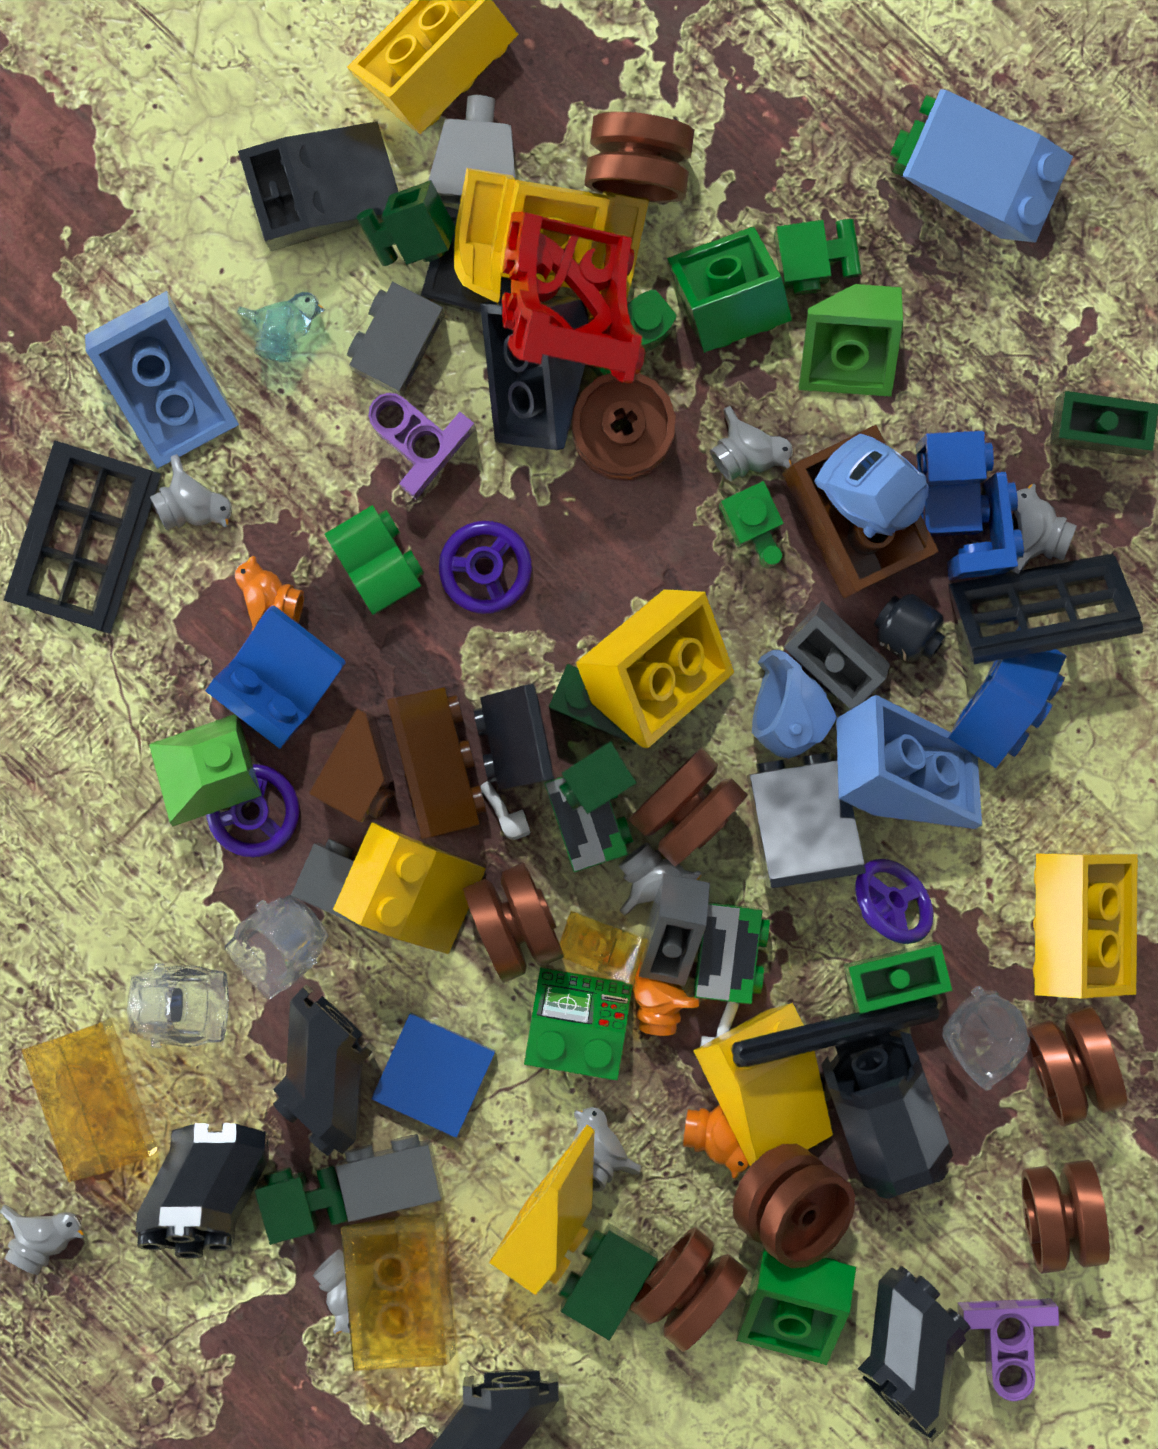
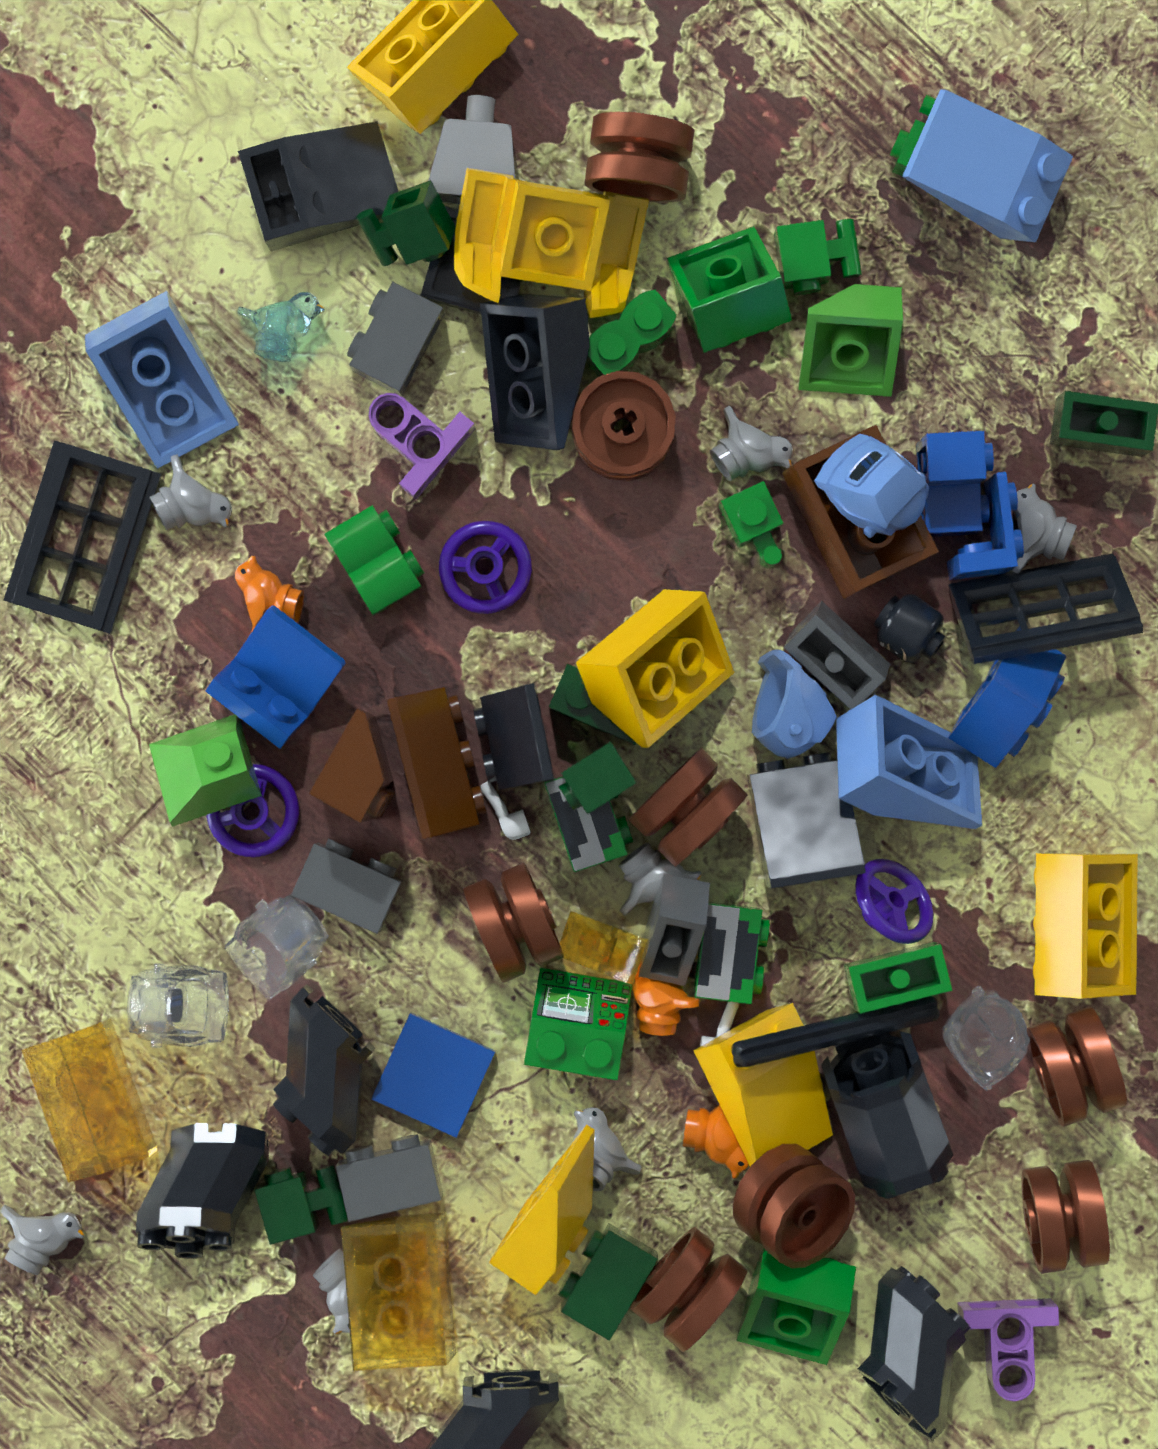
(407, 889): yellow slope -> none
(538, 330): red fence -> none

